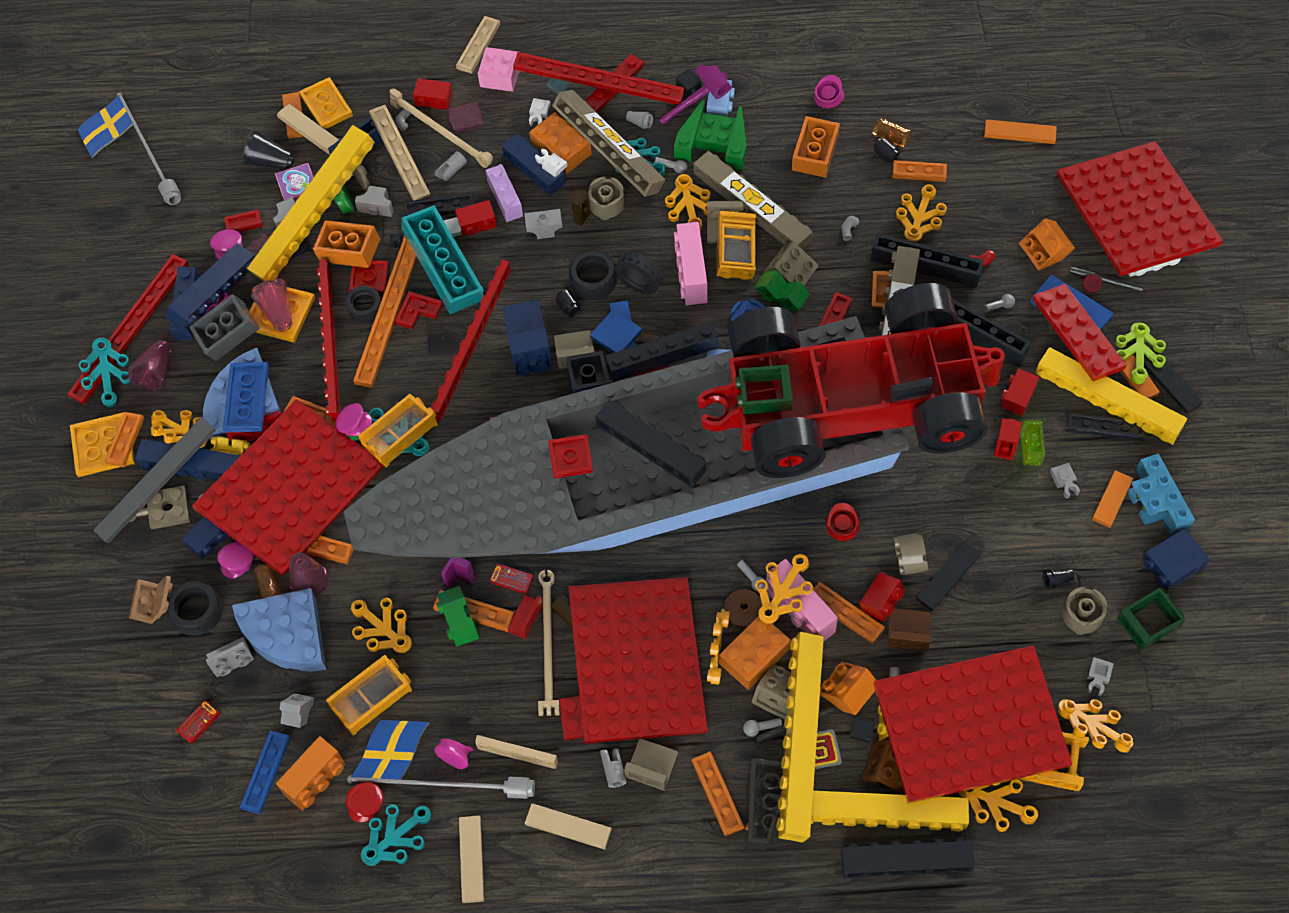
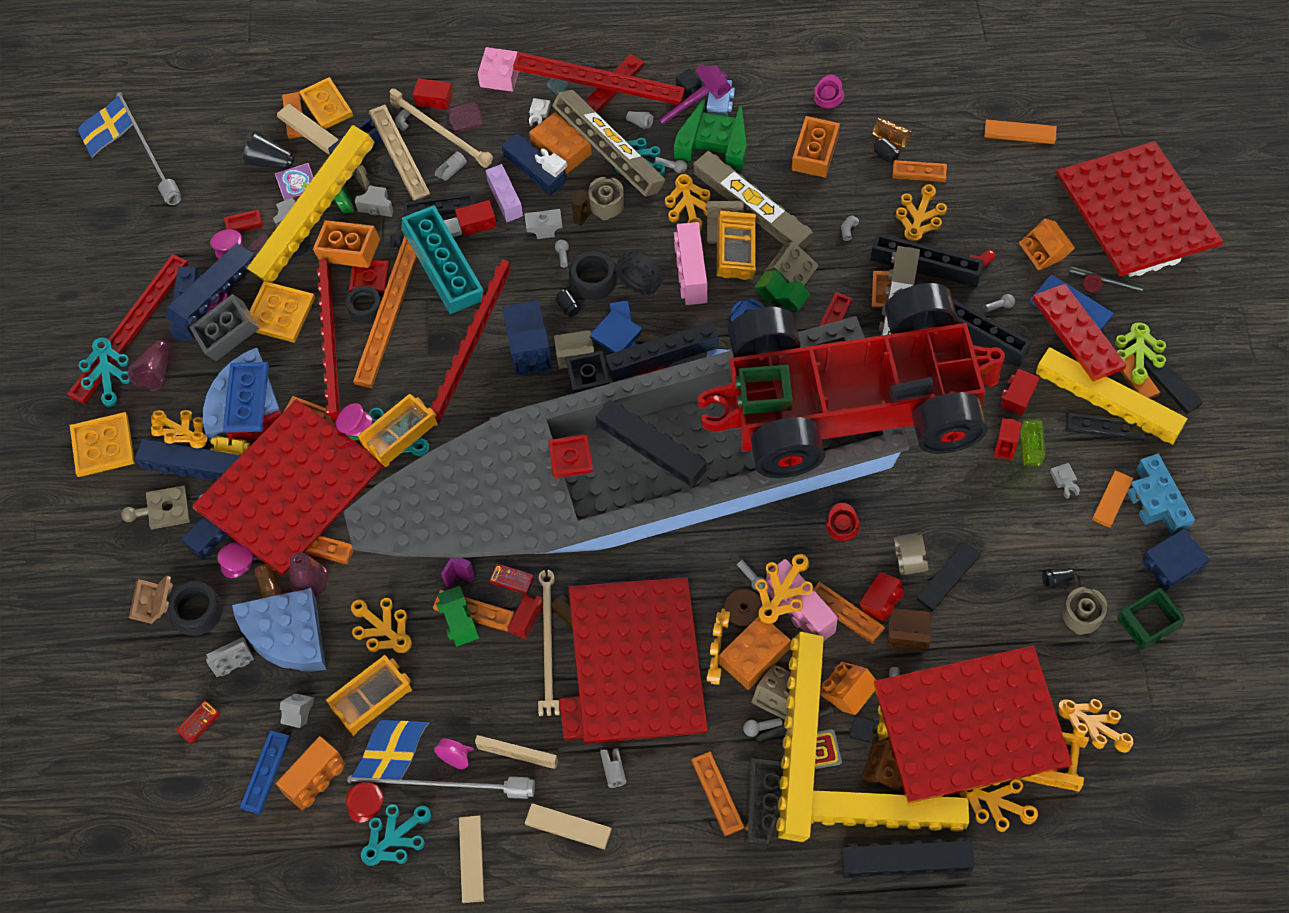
(124, 439): orange tile -> none
(154, 480): dark grey tile -> none
(274, 303): clear pink cone -> none
(417, 305): red plate -> none
(477, 44): tan tile -> none
(562, 247): none -> light grey bar
(651, 764): dark tan bracket -> none
(1100, 673): light grey plate -> none

